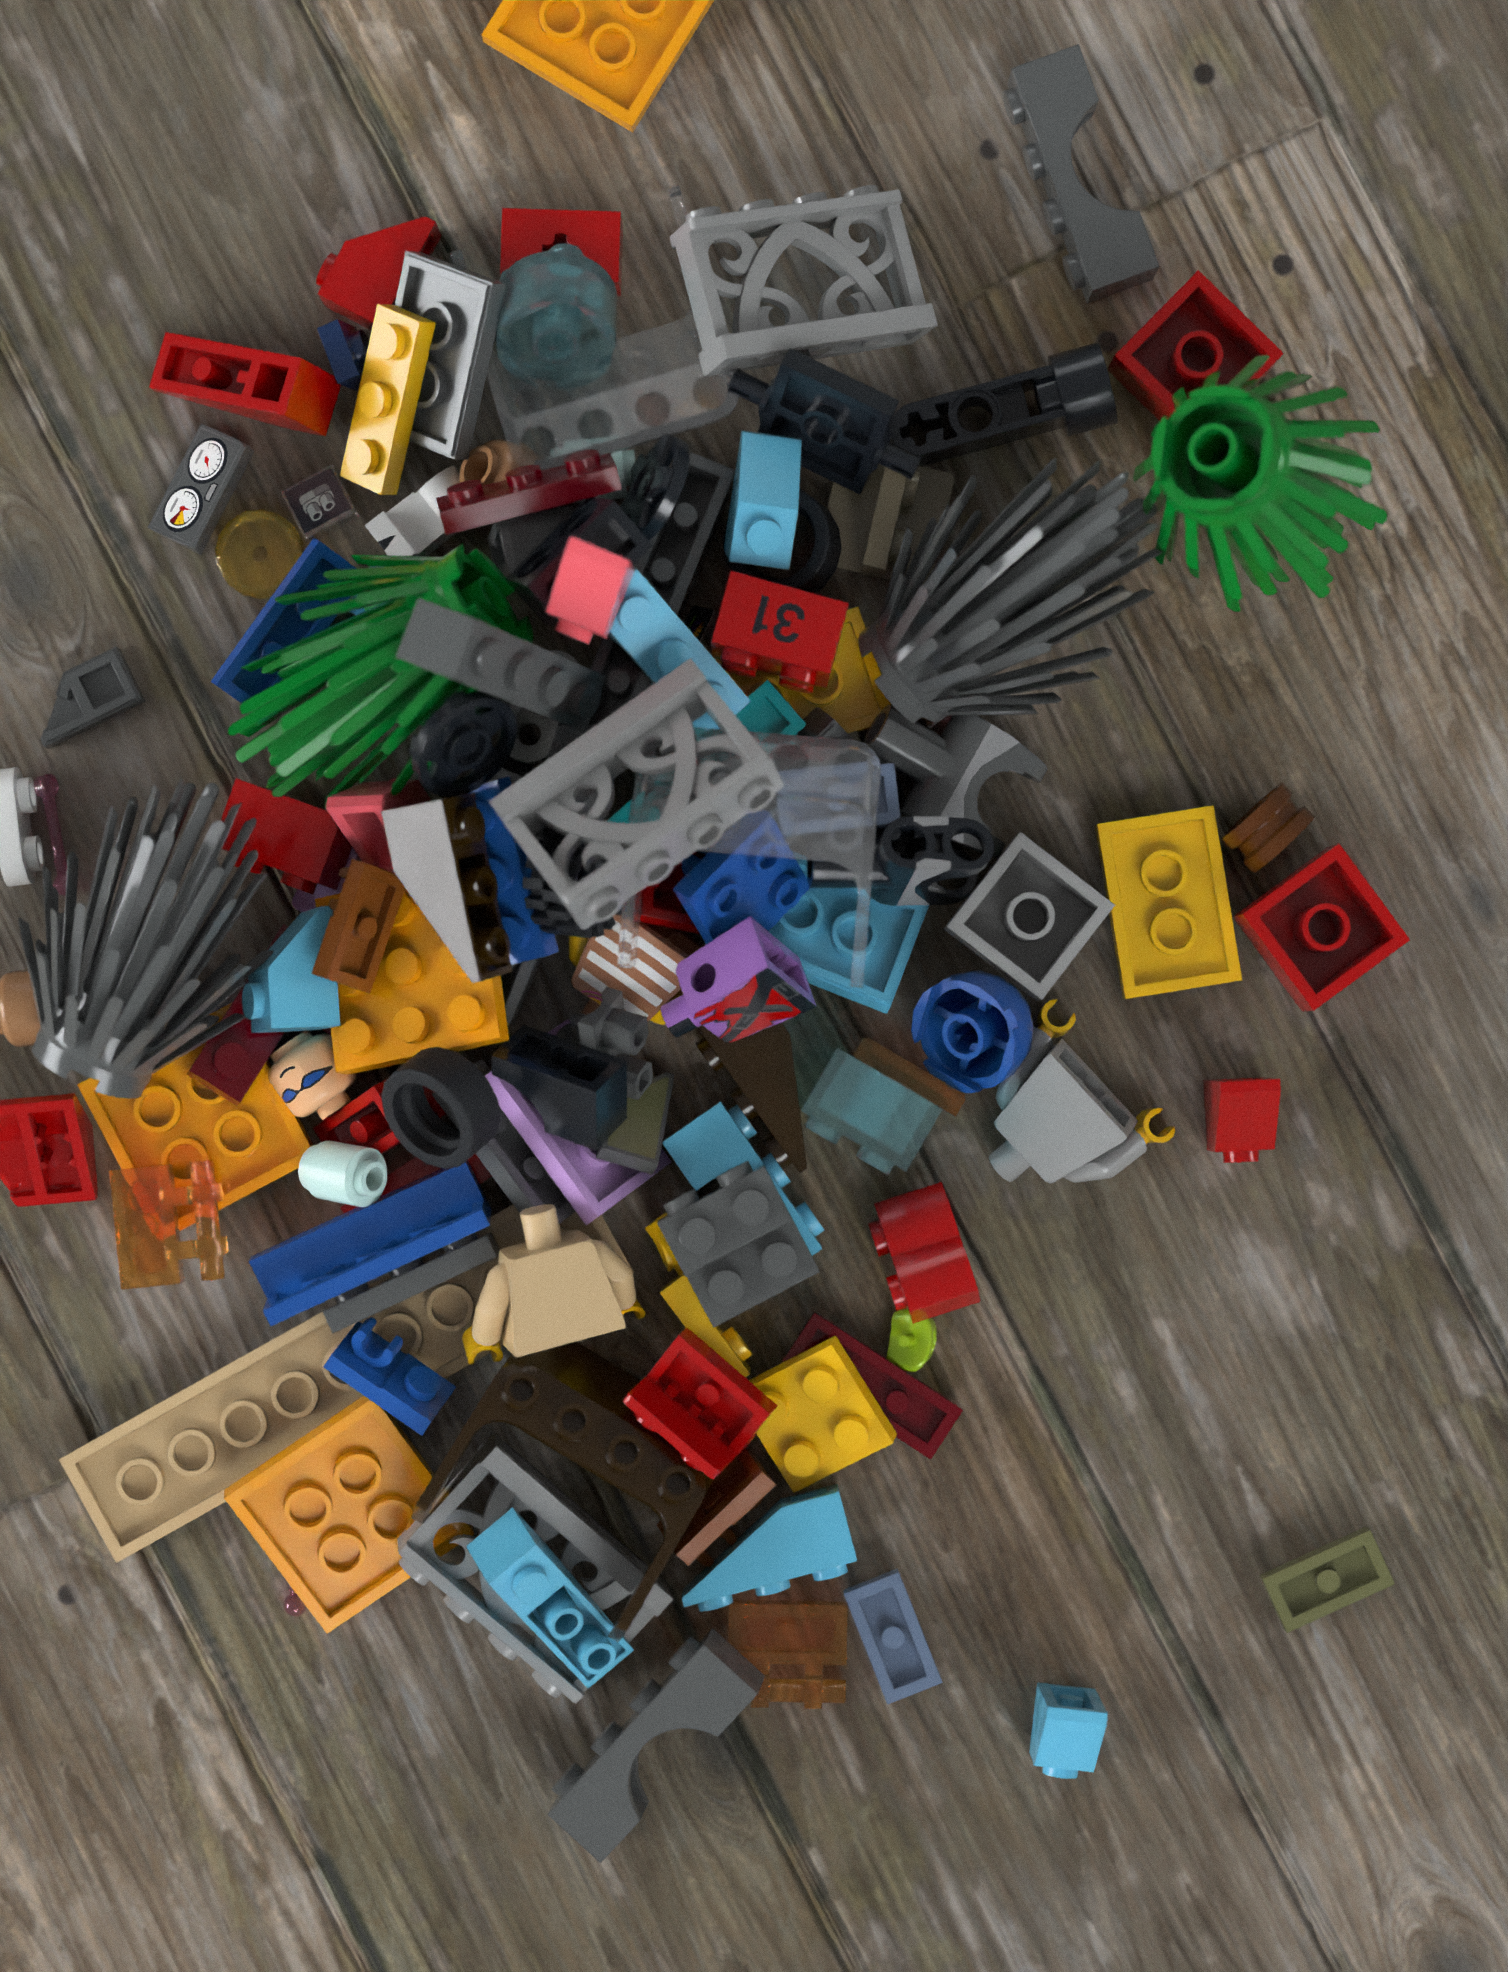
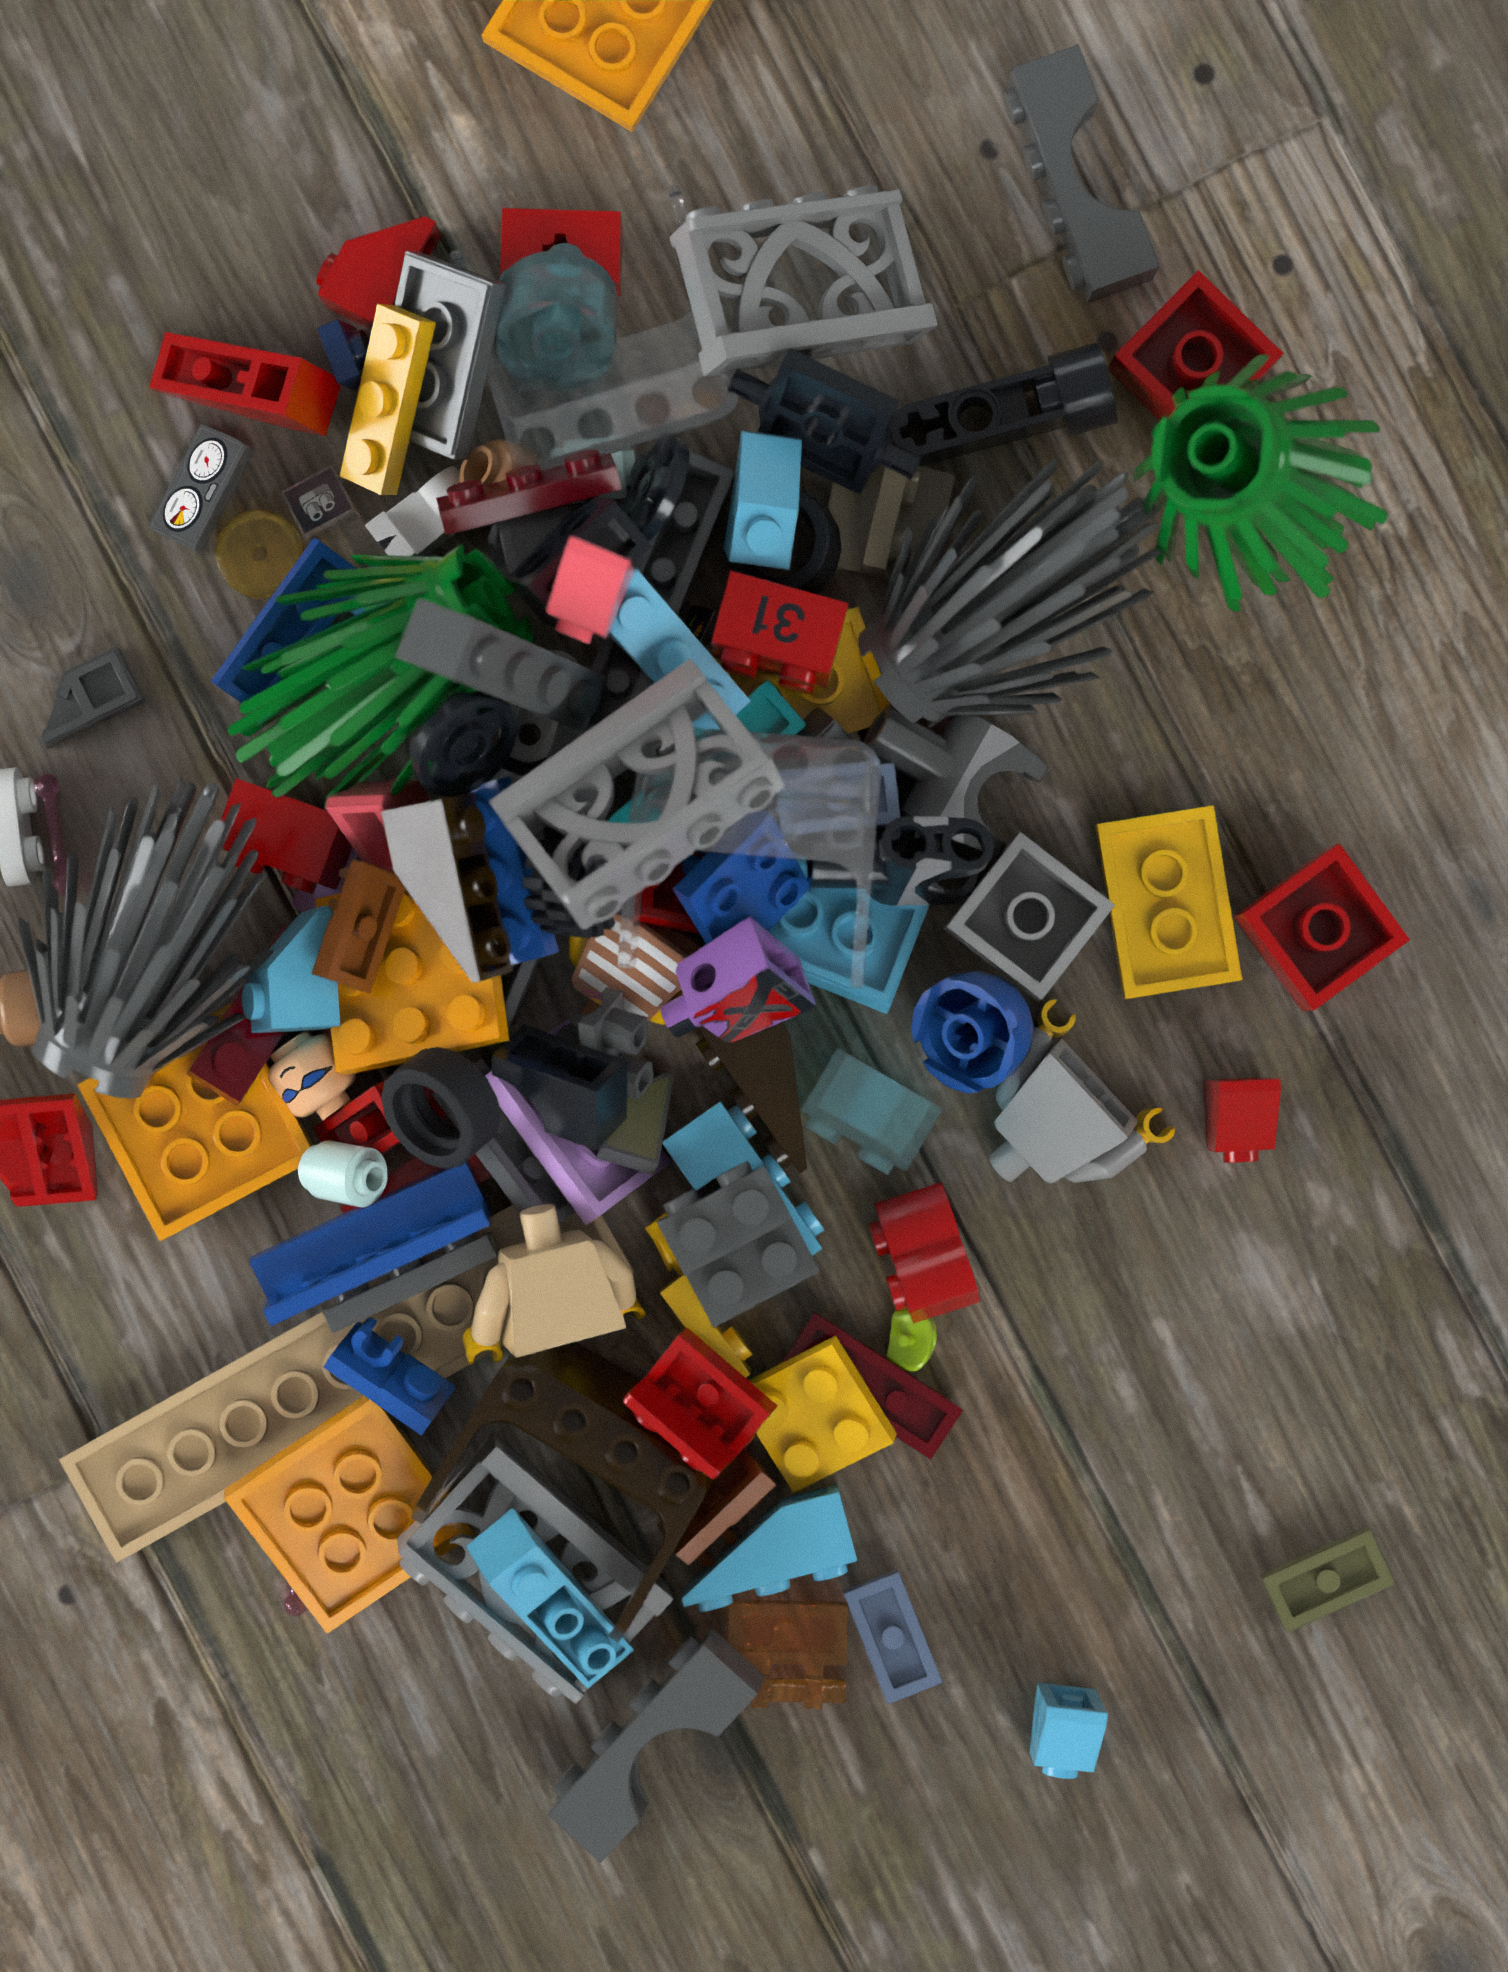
(149, 1224): clear orange plate -> none
(909, 1075): clear orange tile -> none
(1268, 828): reddish brown wheel -> none

